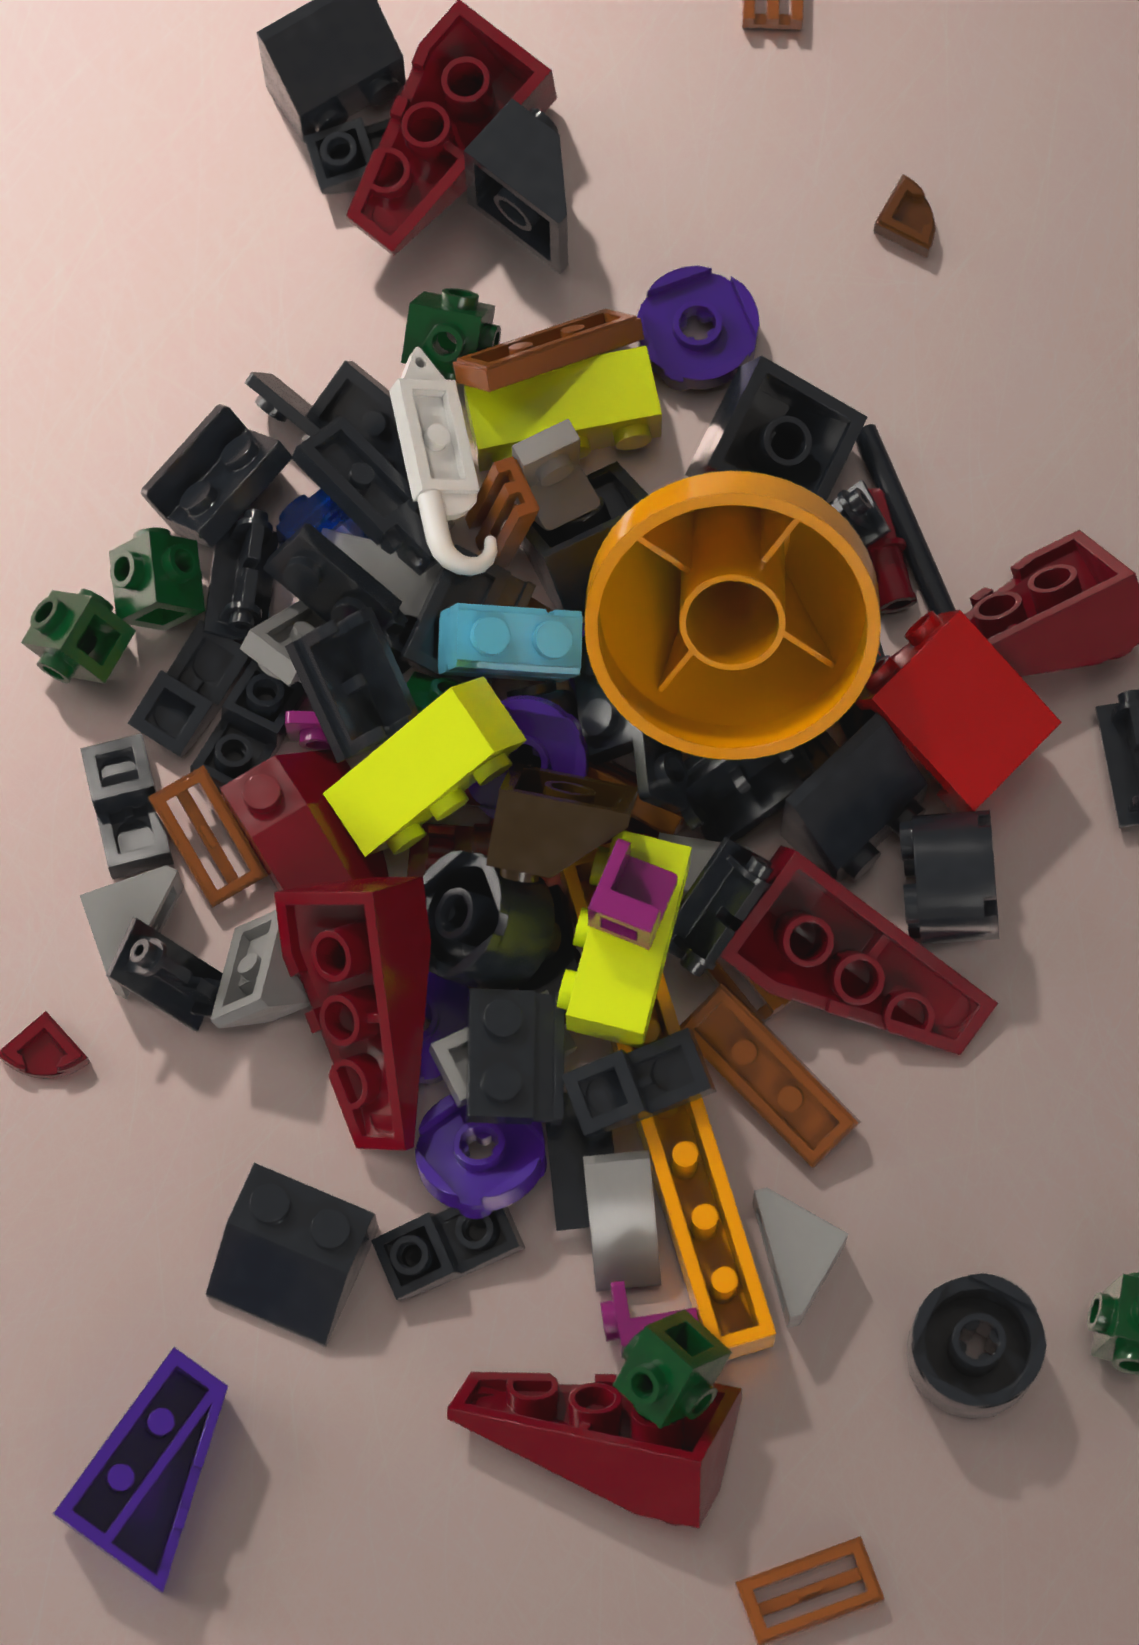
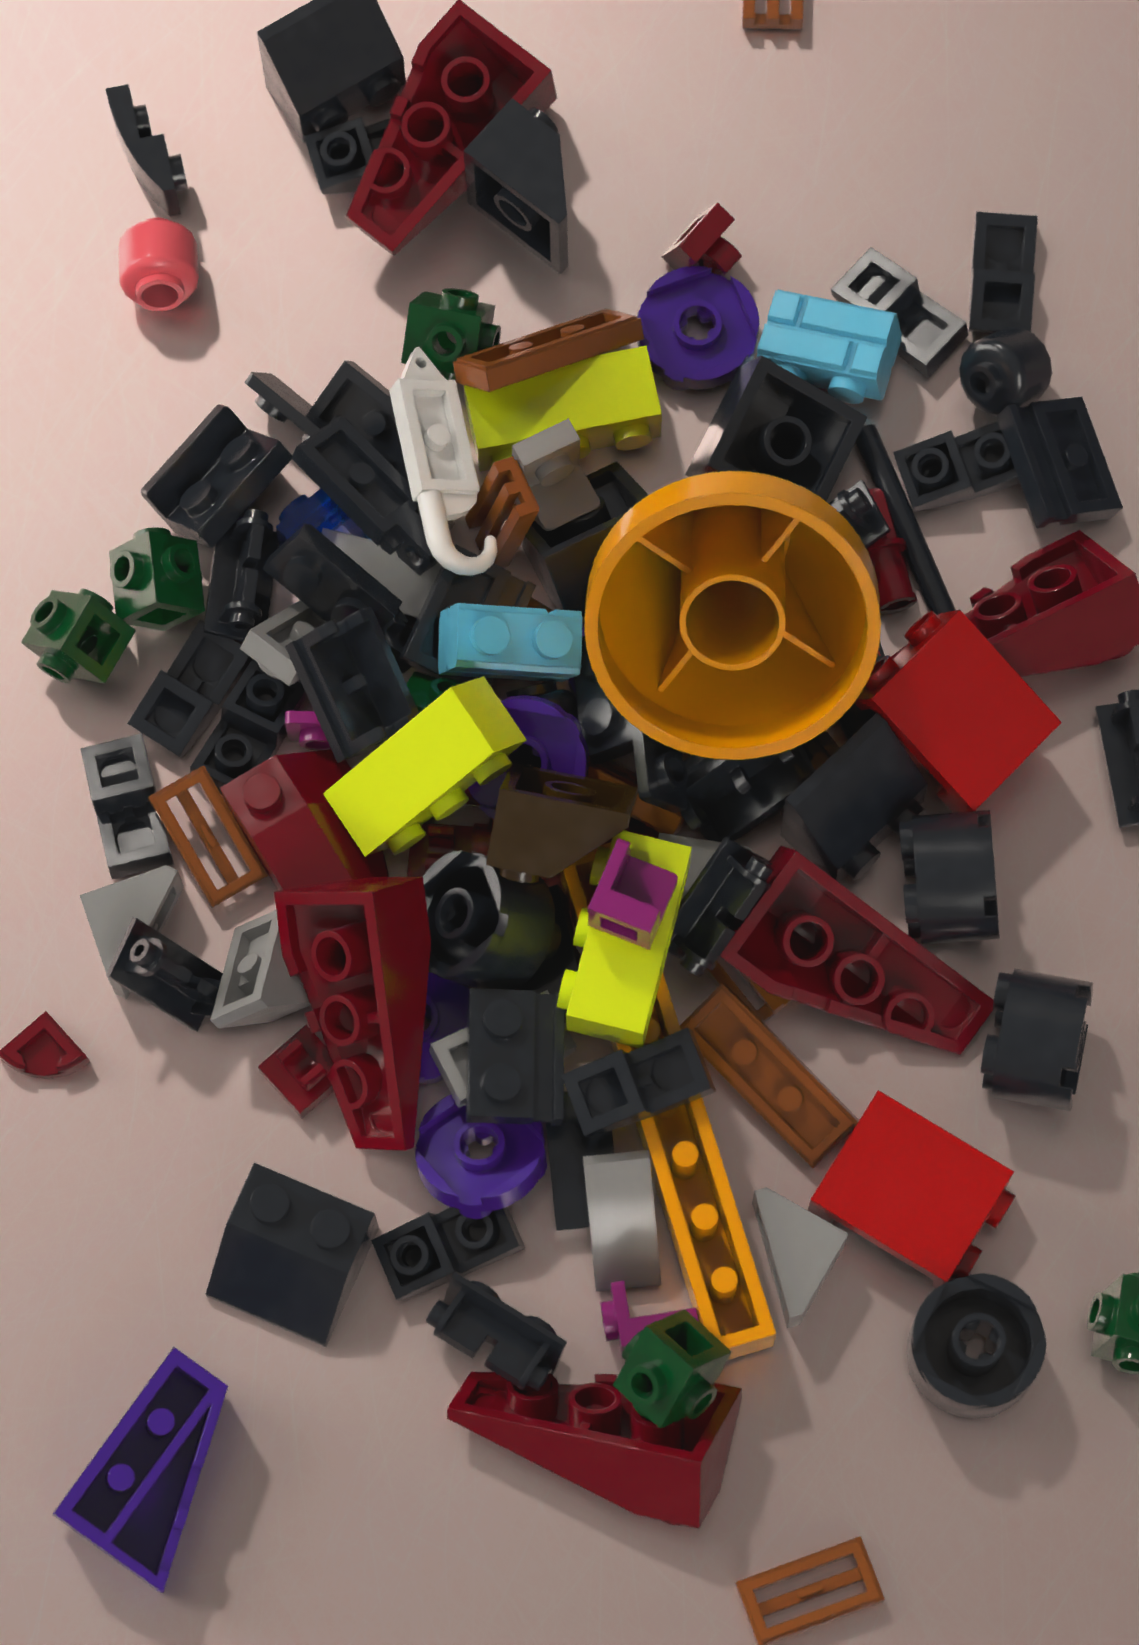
(146, 154): none -> black slope
(158, 264): none -> coral head
(300, 1071): none -> dark red tile
(524, 1345): none -> black hinge
(703, 243): none -> dark red tile
(832, 344): none -> medium azure brick
(907, 218): reddish brown tile -> none
(914, 1190): none -> red panel
(926, 327): none -> slope
(956, 468): none -> black slope
(1002, 272): none -> black slope
(1005, 370): none -> black head
(1039, 1038): none -> black brick
(1059, 462): none -> black plate

